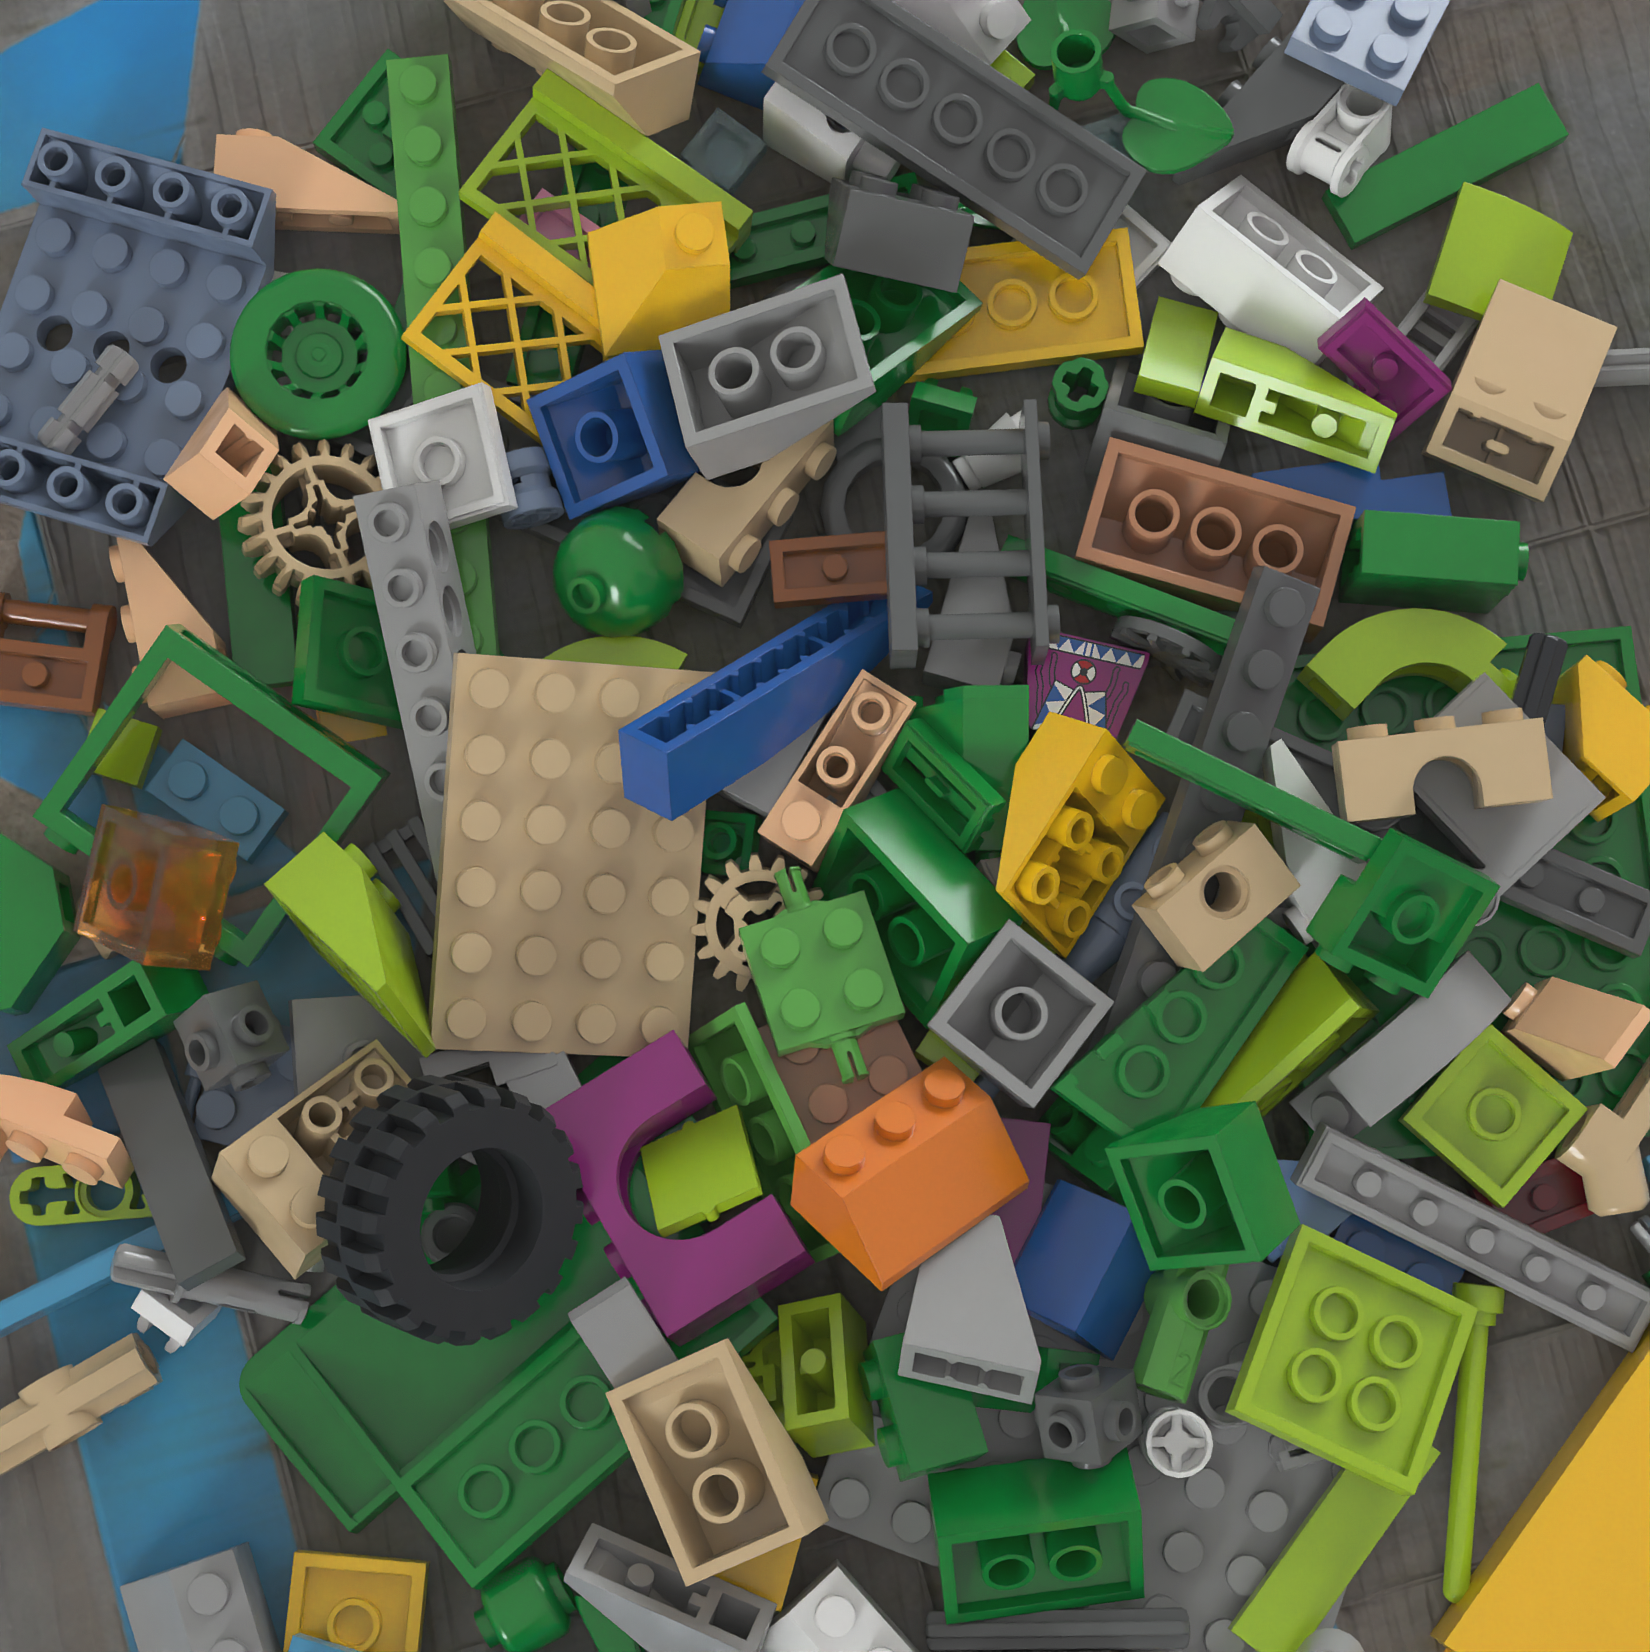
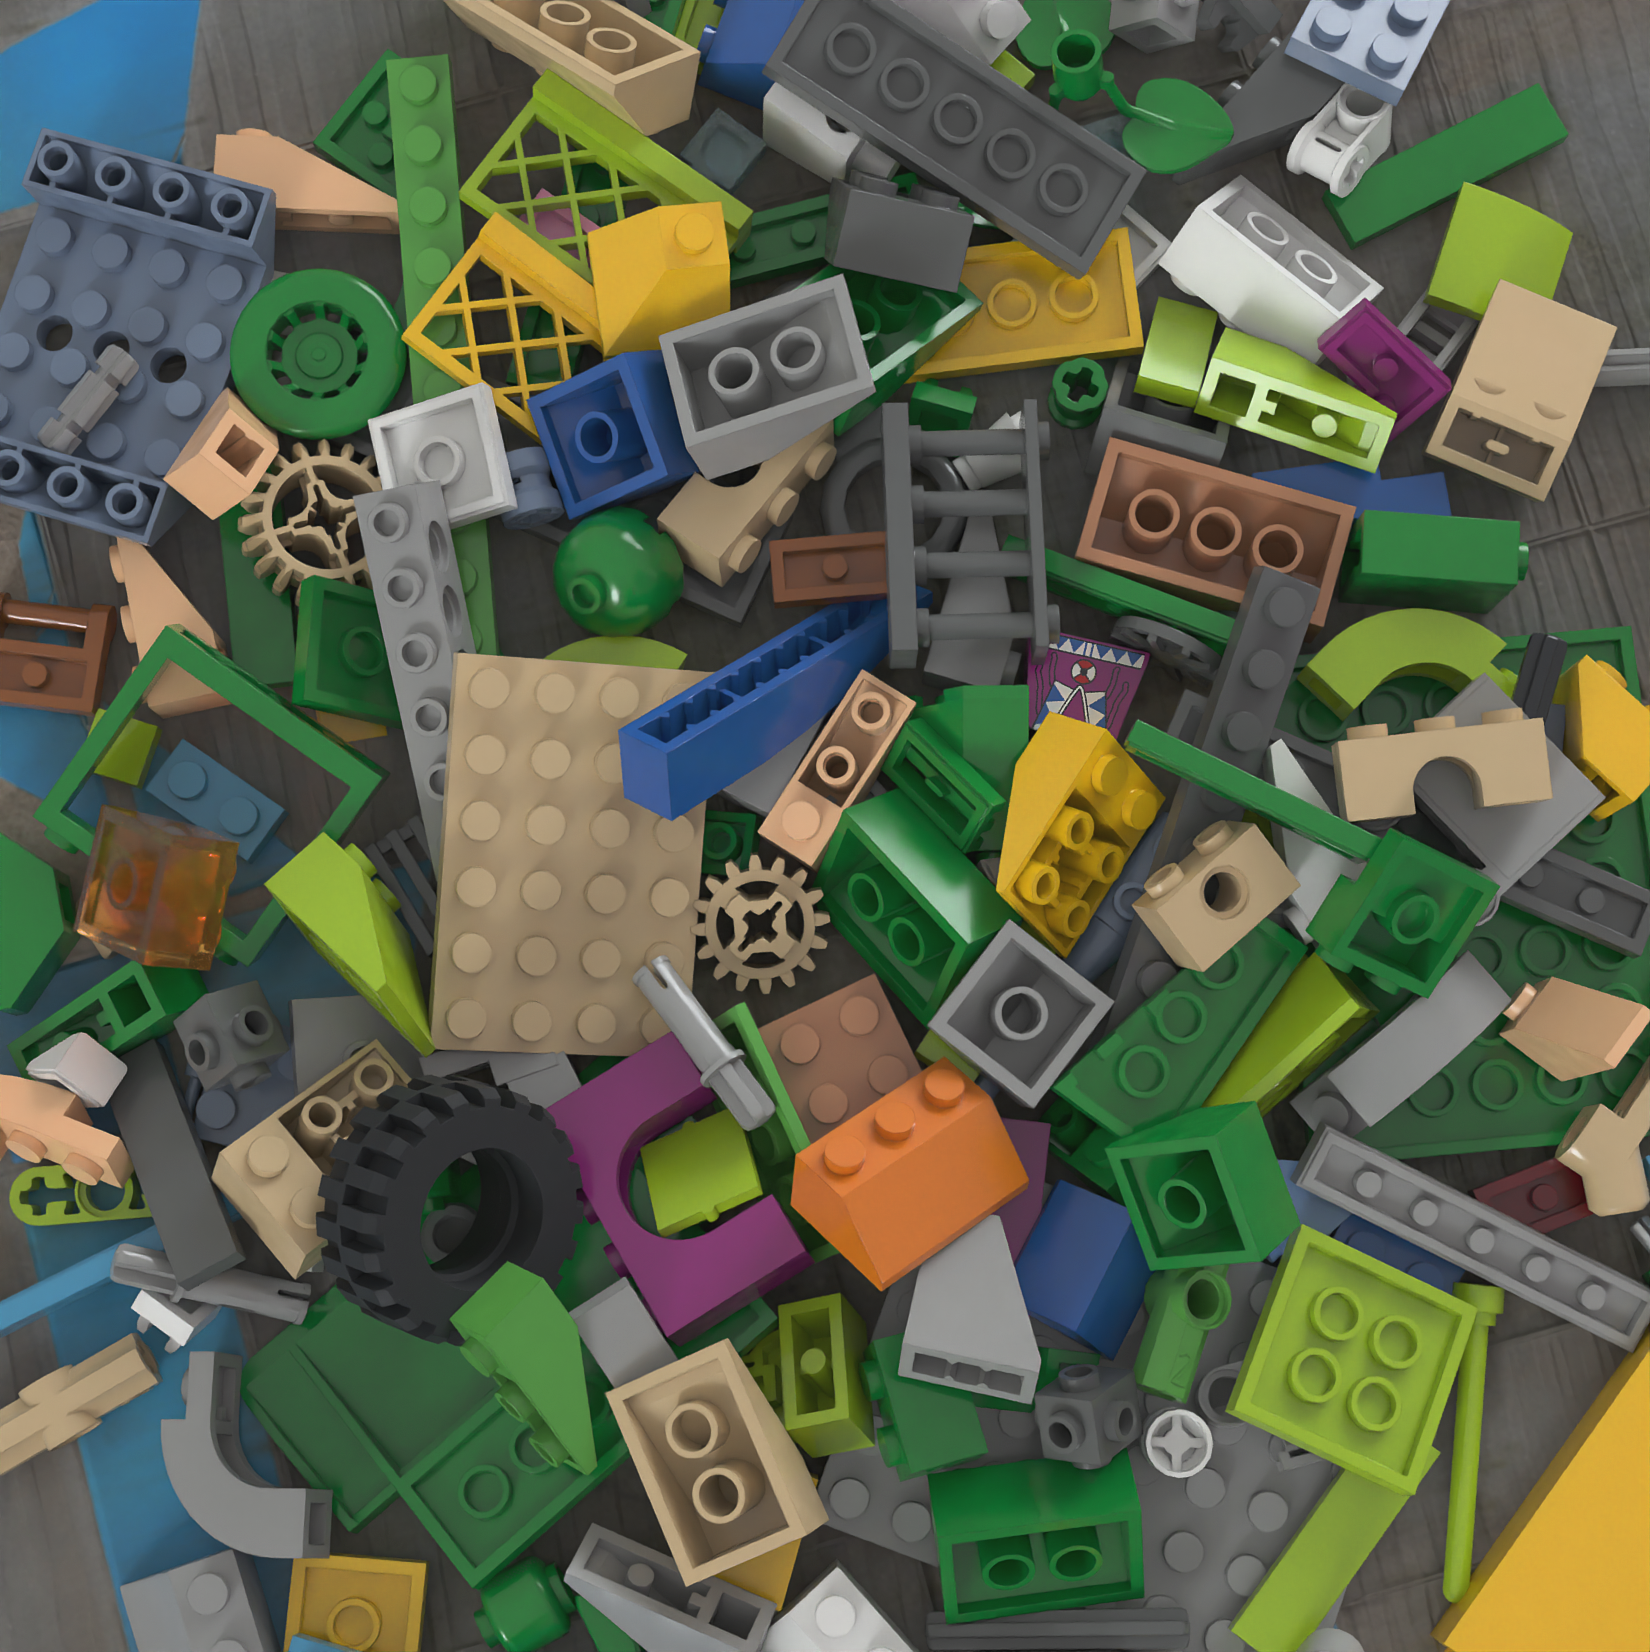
(80, 1067): none -> white slope
(219, 1483): none -> light grey arch
(534, 1354): none -> bright green slope
(706, 1045): none -> light grey axle
(821, 974): bright green plate -> none
(1493, 1115): lime plate -> none

